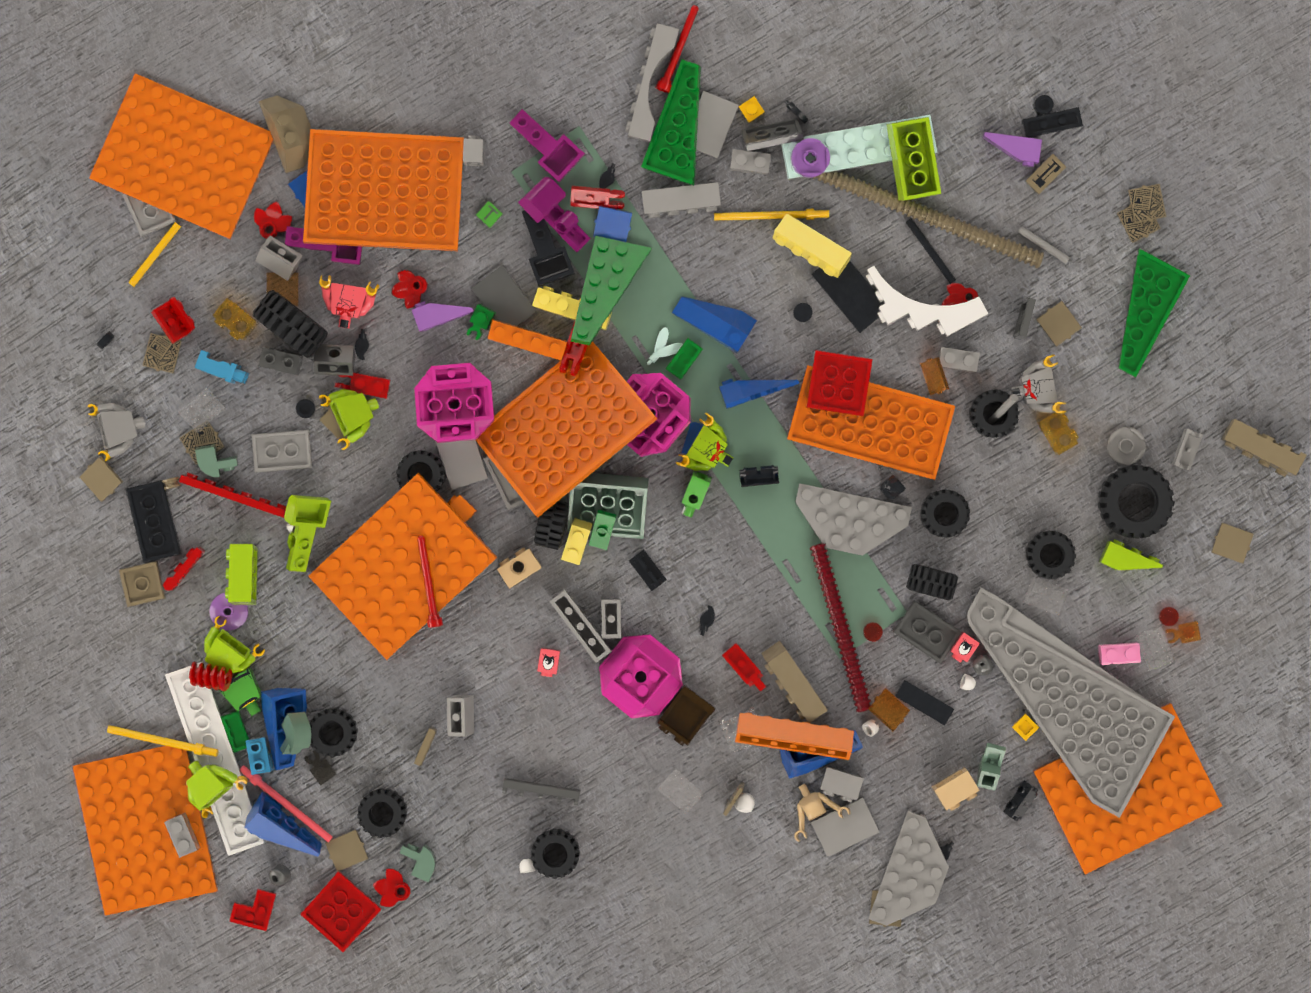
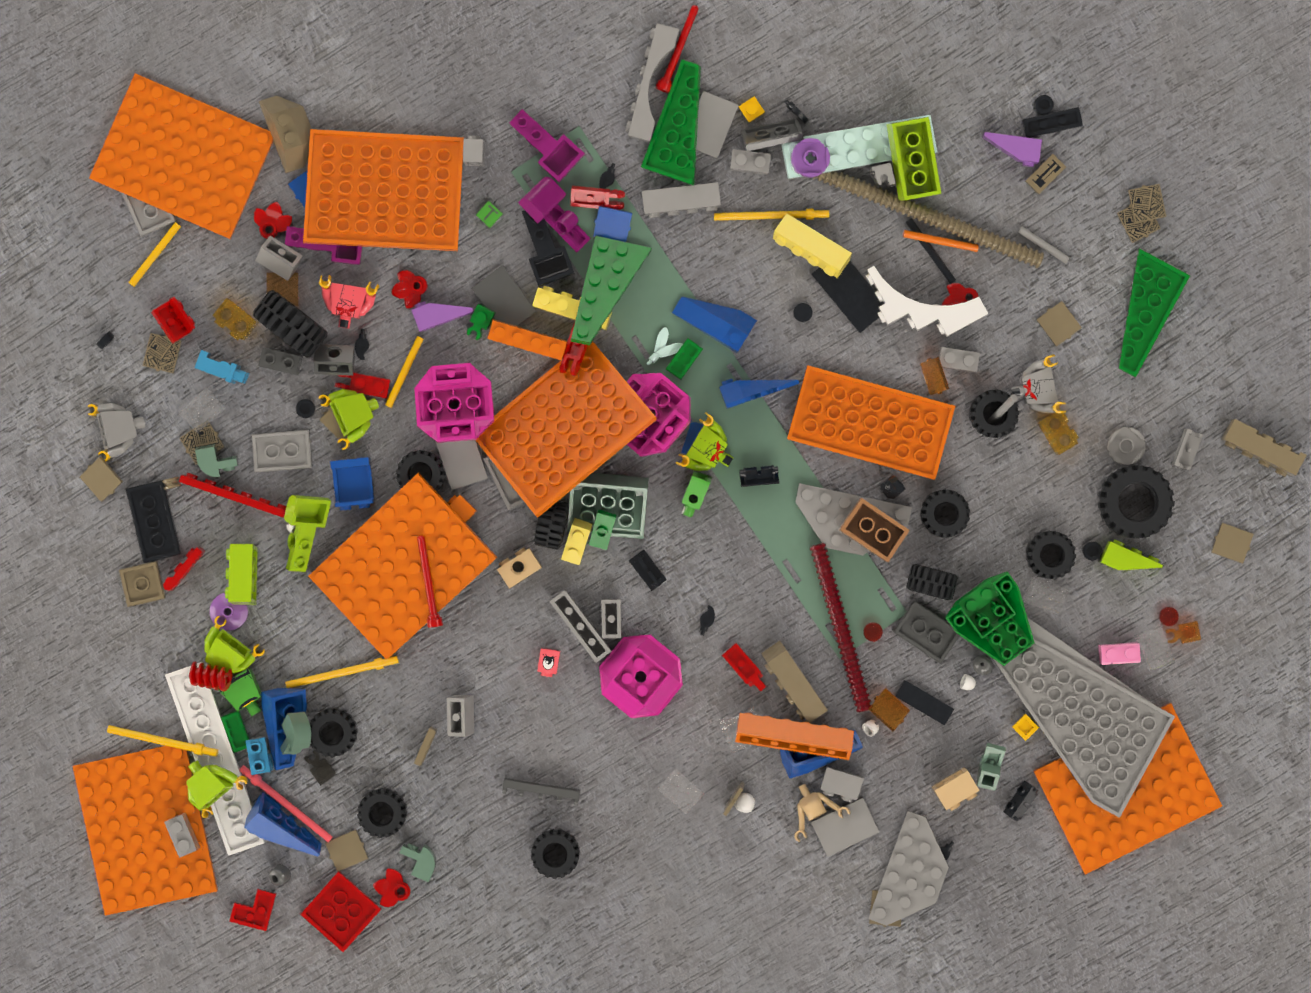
(353, 483): none -> blue panel
(377, 664): none -> yellow bar
(404, 371): none -> yellow bar
(526, 866): white hinge -> none
(685, 716): dark brown panel -> none
(839, 383): red plate -> none
(874, 530): none -> medium nougat brick
(883, 173): none -> light grey hinge
(940, 240): none -> orange bar
(964, 648): coral brick -> none
(993, 618): none -> green wedge
(1024, 318): dark grey tile -> none
(1092, 551): none -> black tile

